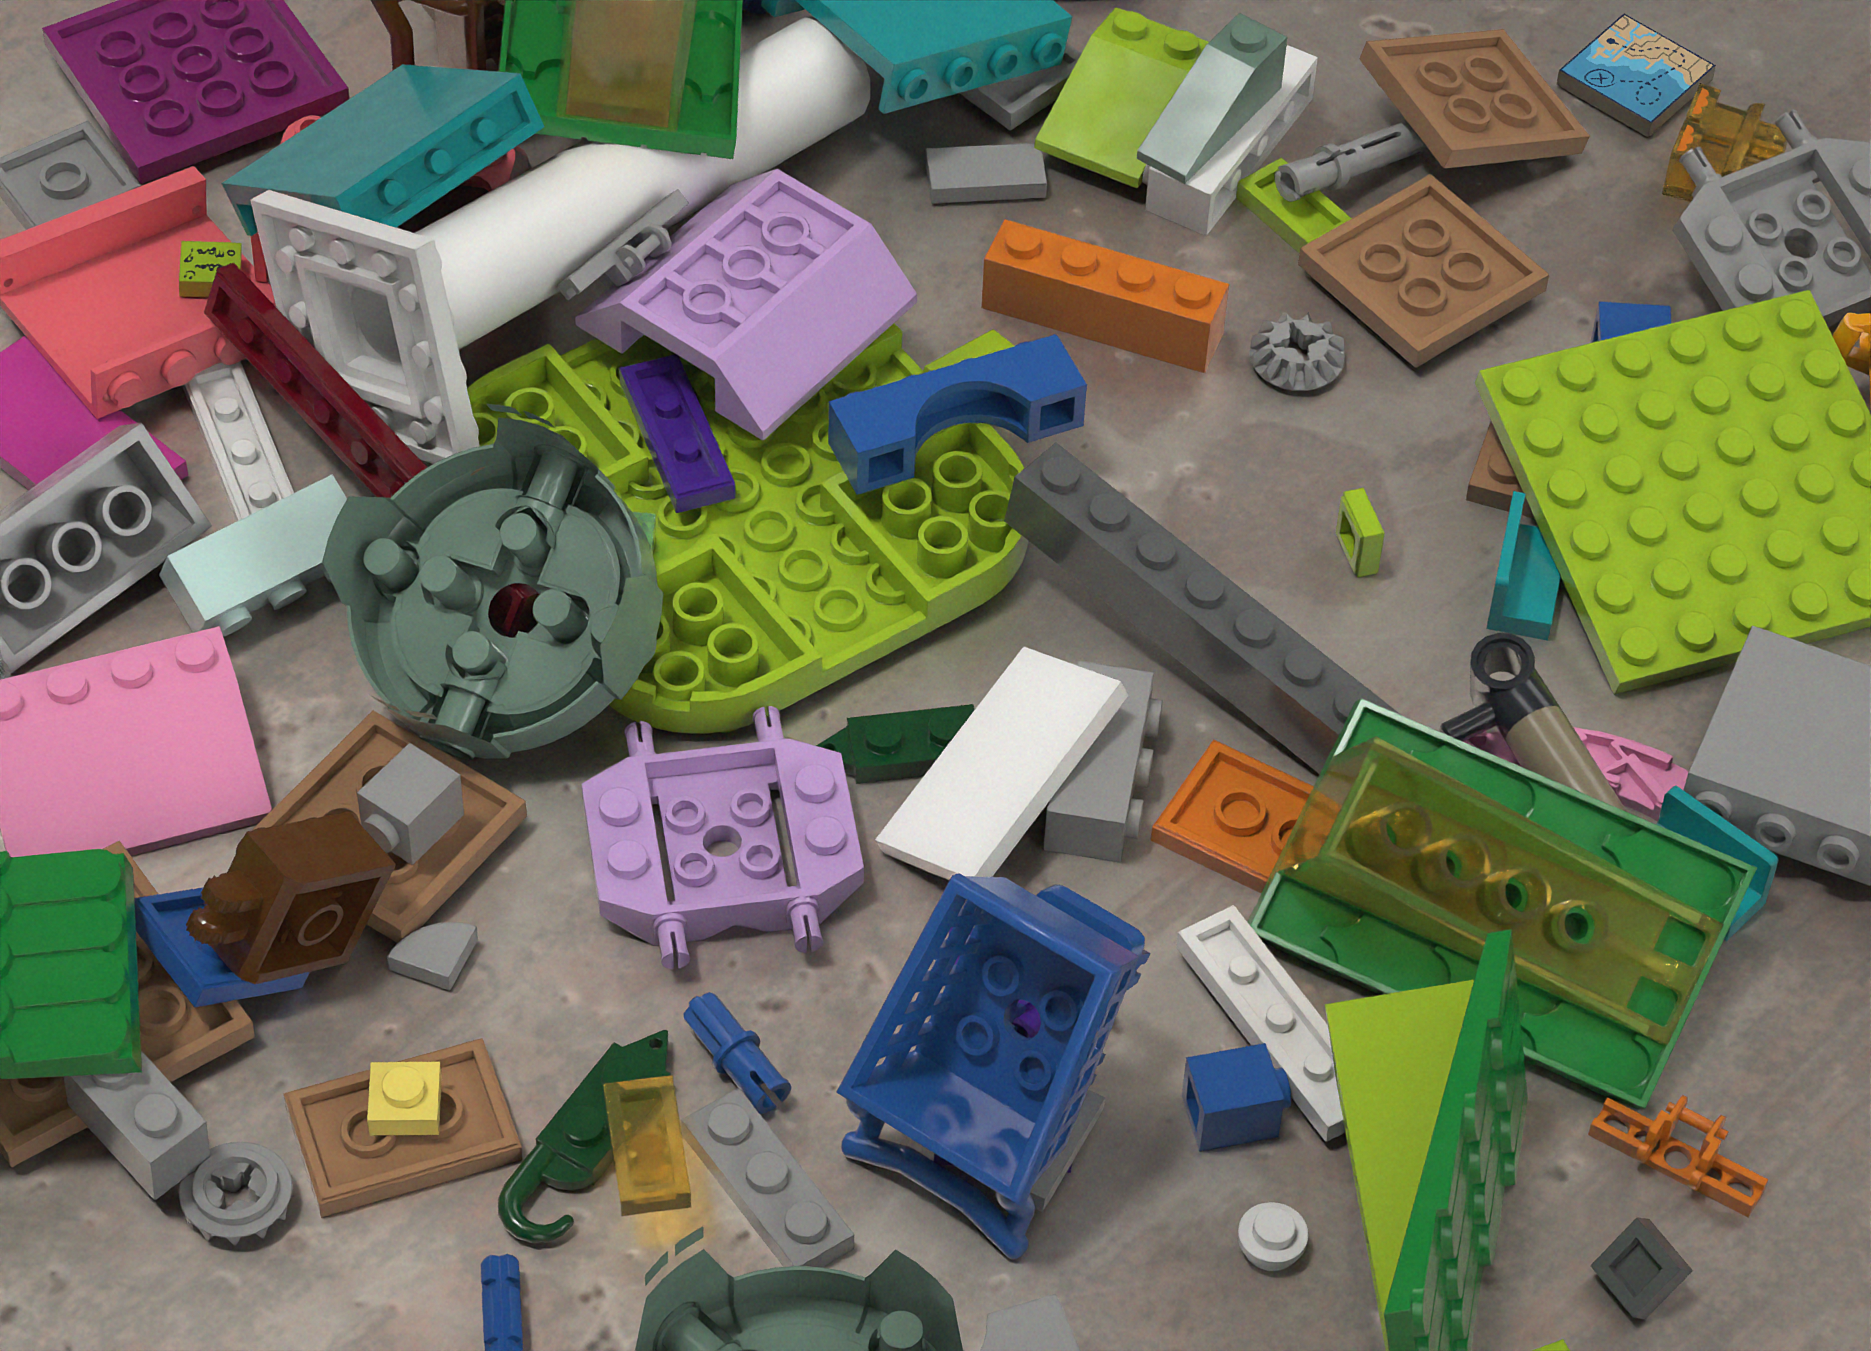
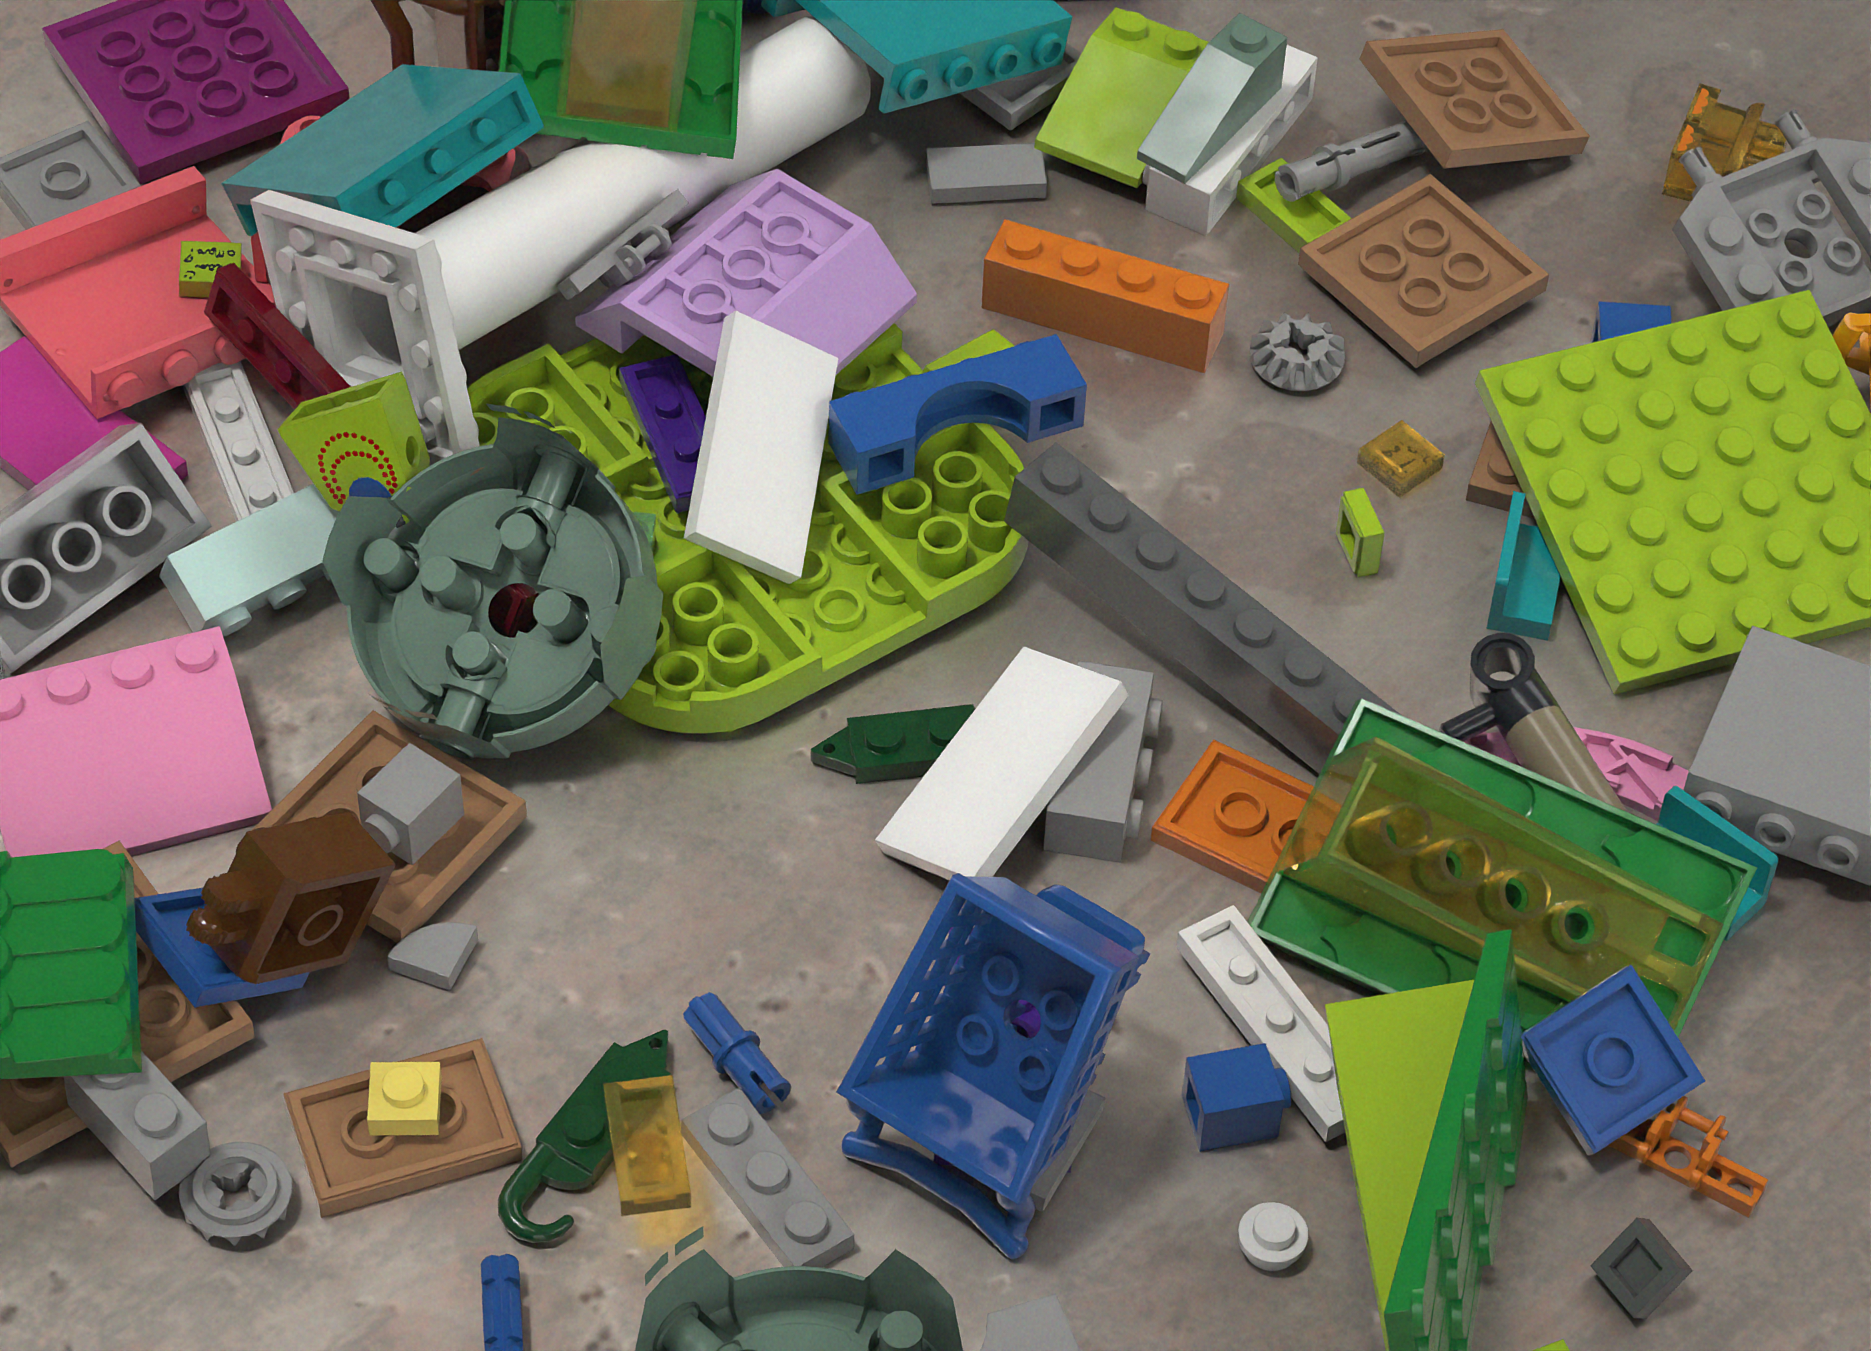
(359, 441): none -> lime torso
(716, 798): lavender piece -> none
(761, 448): none -> white tile
(1400, 458): none -> clear yellow tile
(1610, 1060): none -> blue tile
(1635, 75): tile -> none

